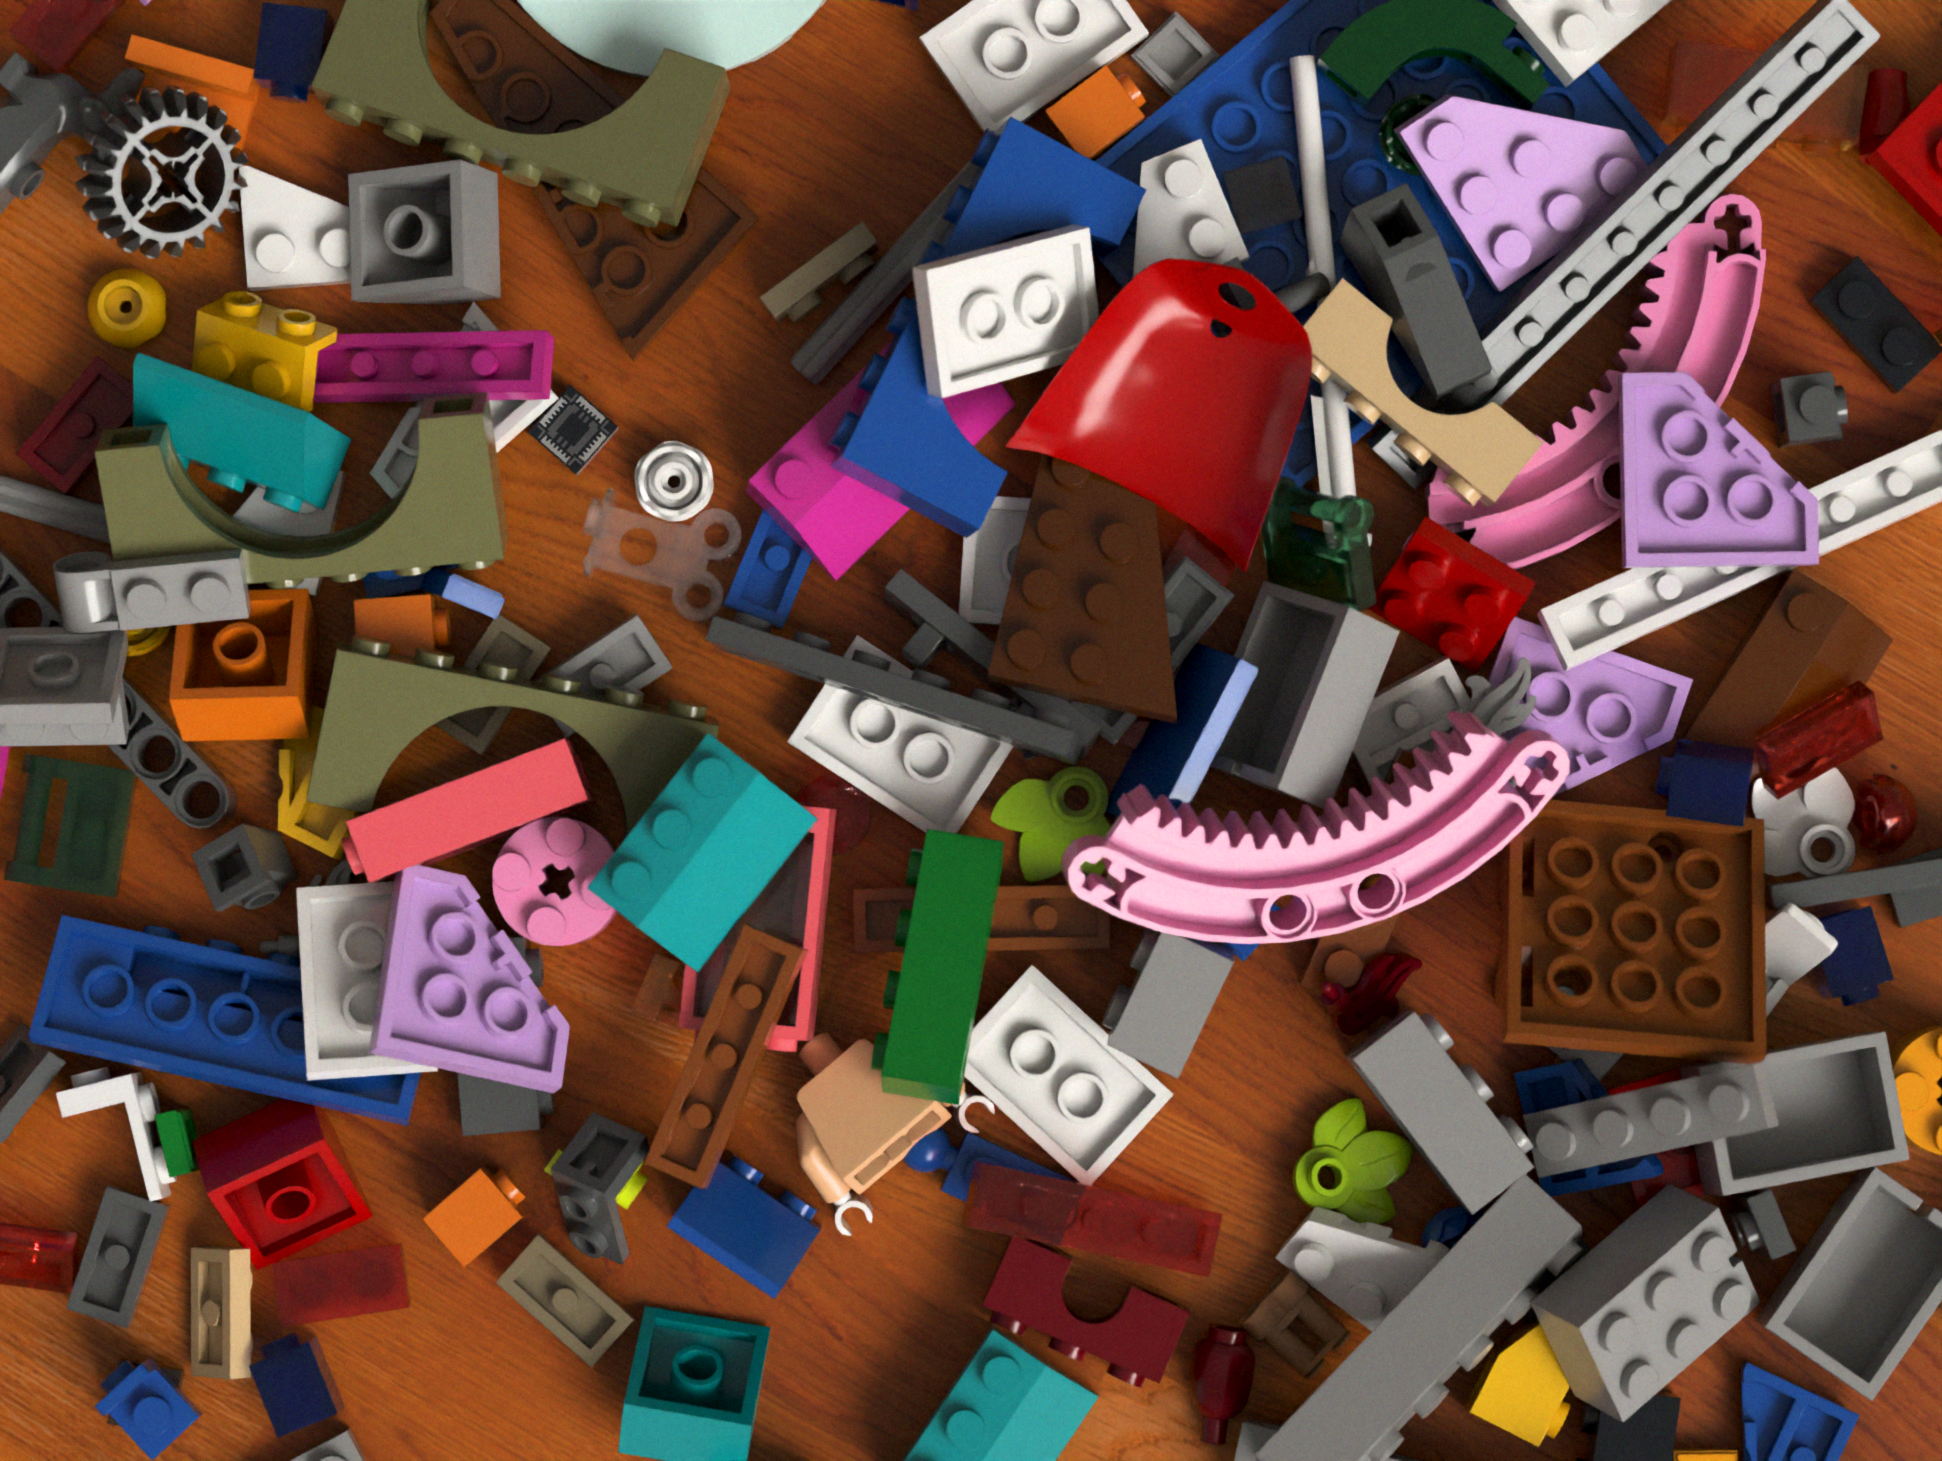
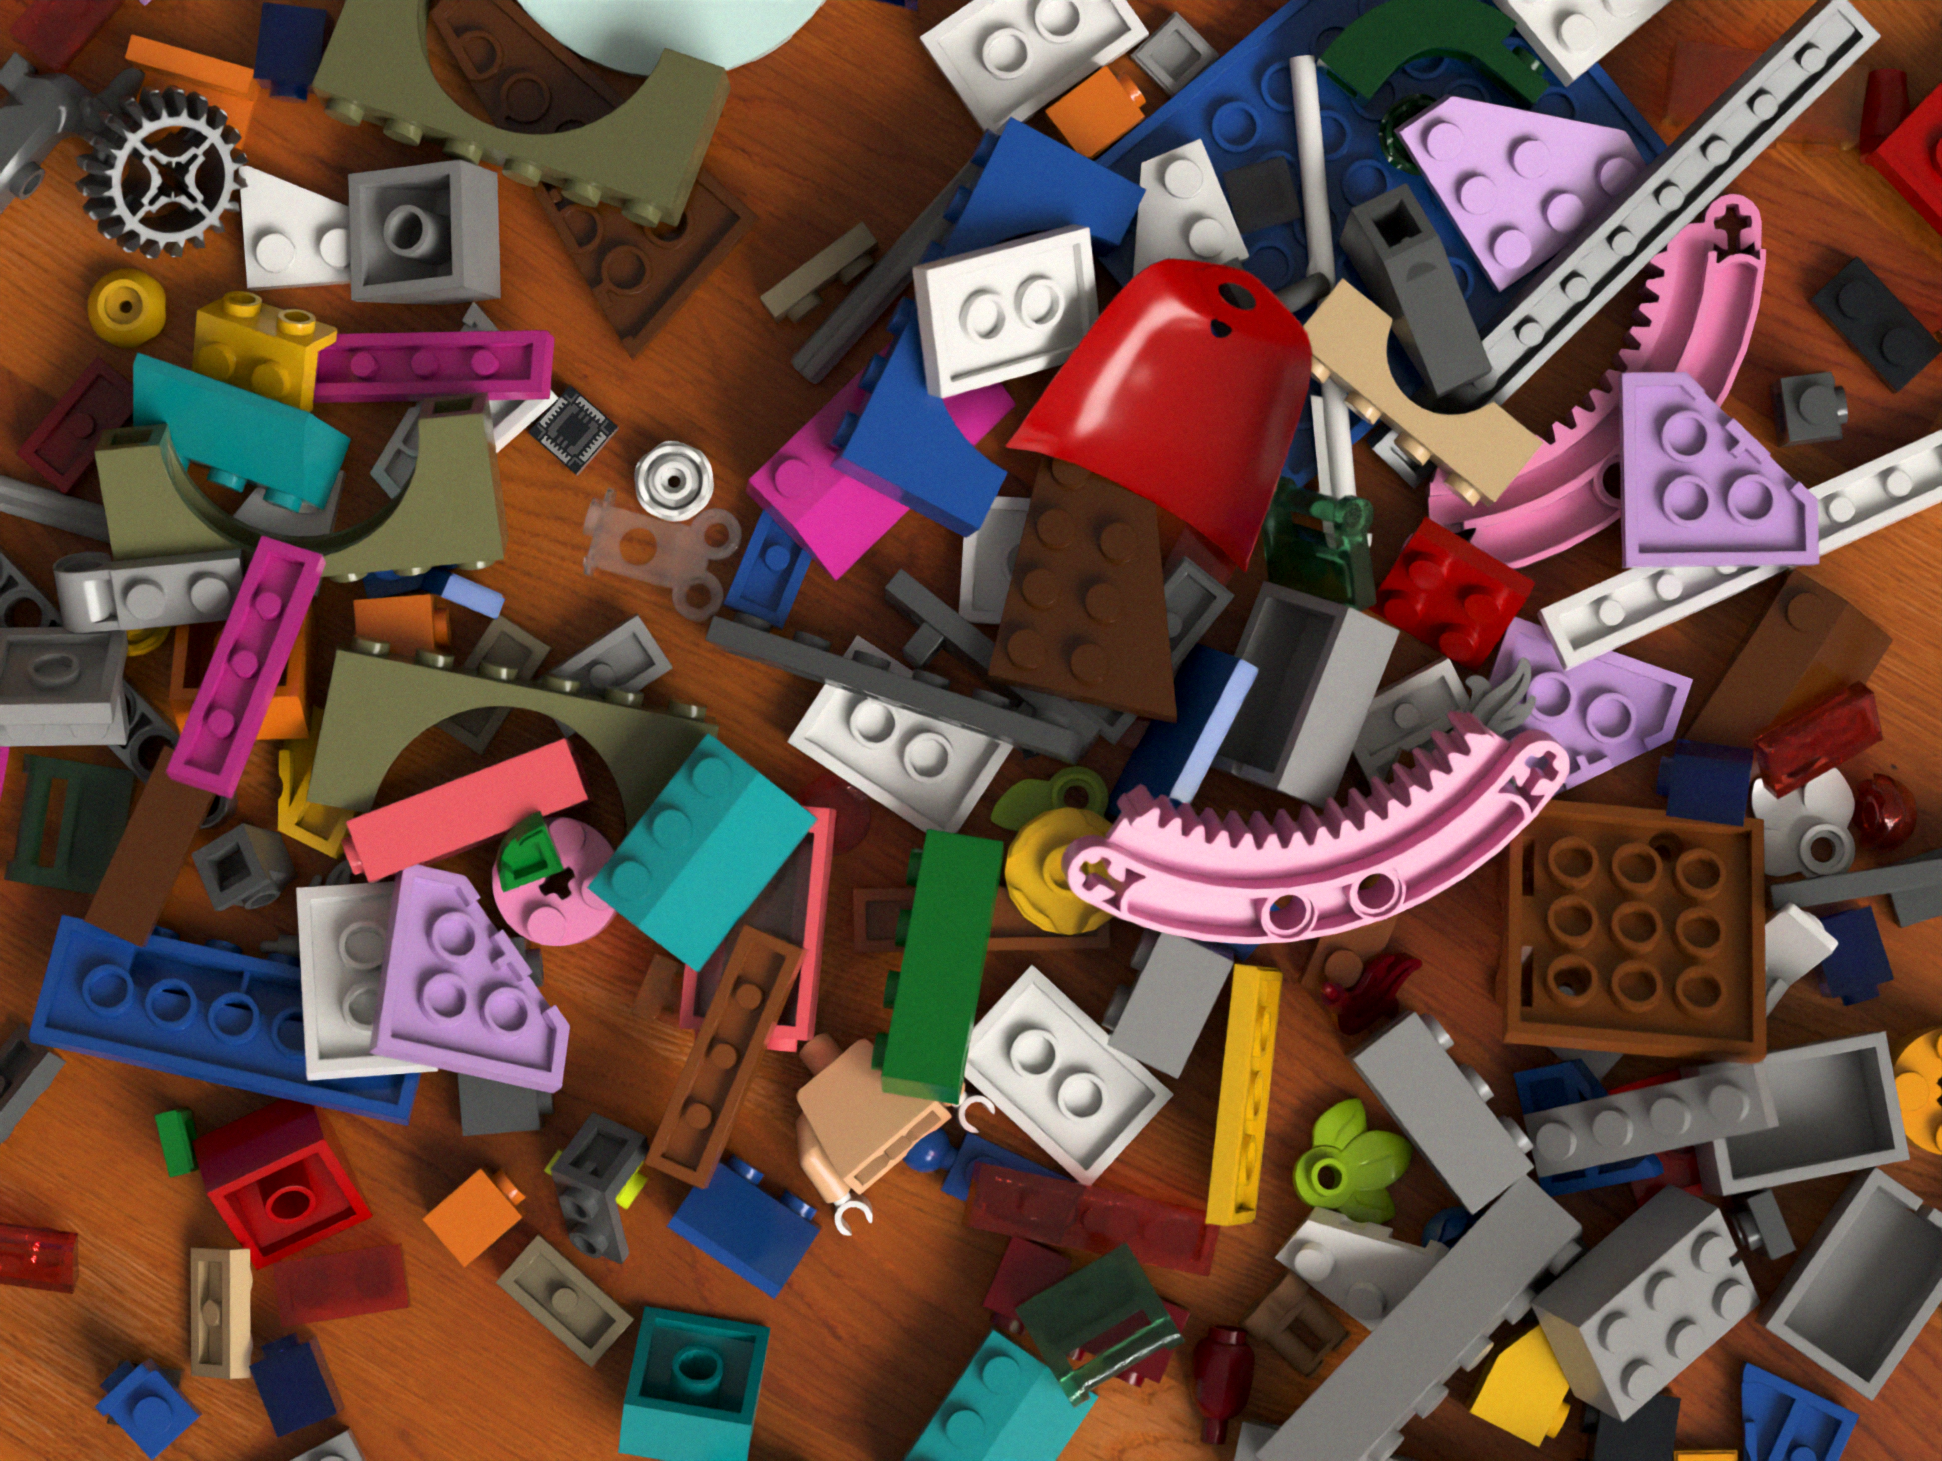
(98, 1090): white bracket -> none
(118, 1256): dark grey plate -> none
(149, 855): none -> reddish brown tile
(246, 667): none -> dark pink plate
(527, 854): none -> green tile
(1036, 873): none -> yellow tile
(1088, 1305): none -> clear green plate
(1244, 1095): none -> yellow tile

